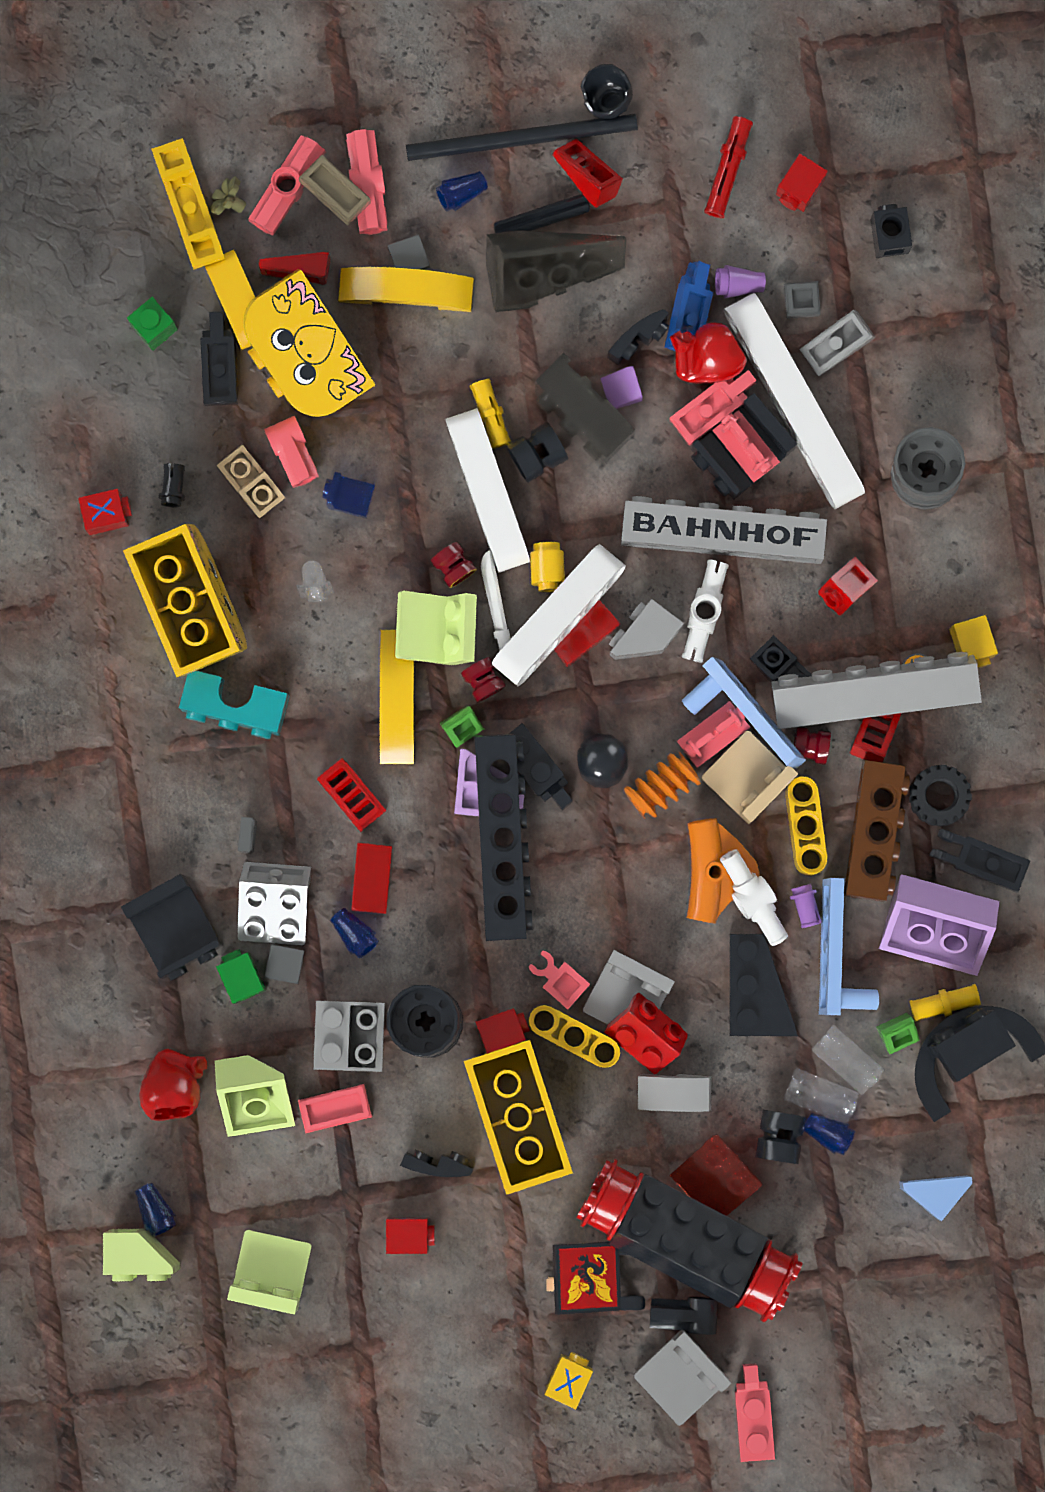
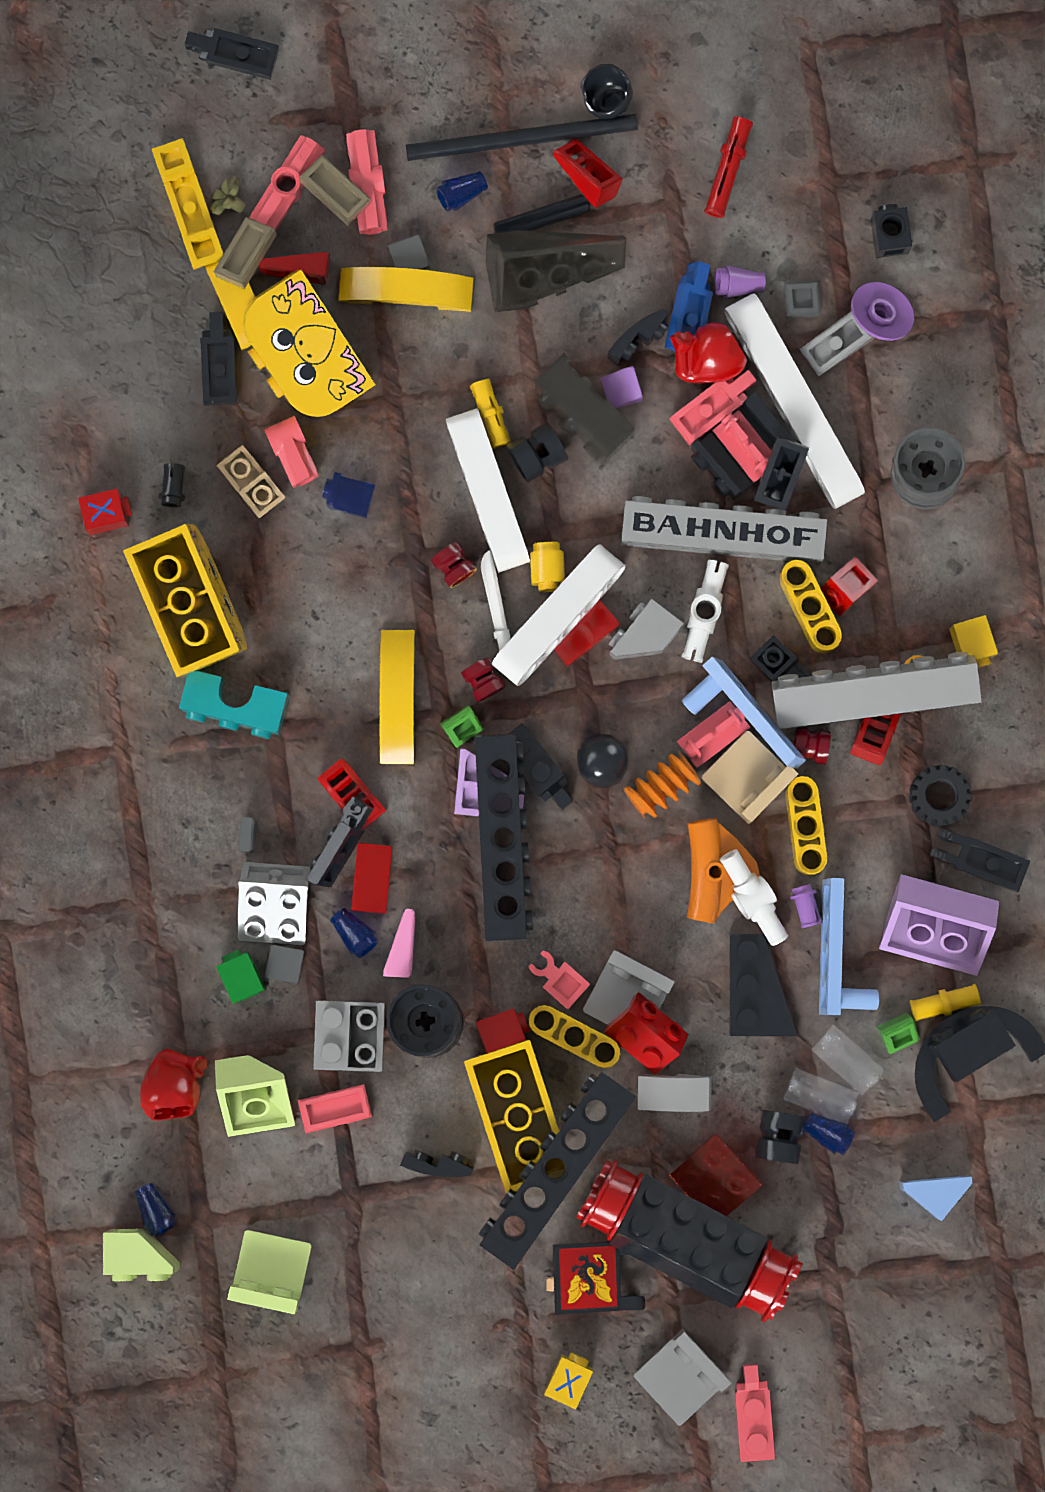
(152, 323): green brick -> none
(173, 927): black panel -> none
(234, 52): none -> black hinge
(245, 252): none -> dark tan tile
(314, 583): clear hinge -> none
(340, 844): none -> black hinge
(401, 953): none -> bright pink slope
(409, 1235): red brick -> none
(436, 628): yellowish green bracket -> none
(512, 1248): none -> black brick
(694, 1315): black piece -> none
(781, 473): none -> black slope
(801, 183): red brick -> none
(810, 590): none -> yellow beam
(872, 778): reddish brown brick -> none
(882, 311): none -> medium lavender dish

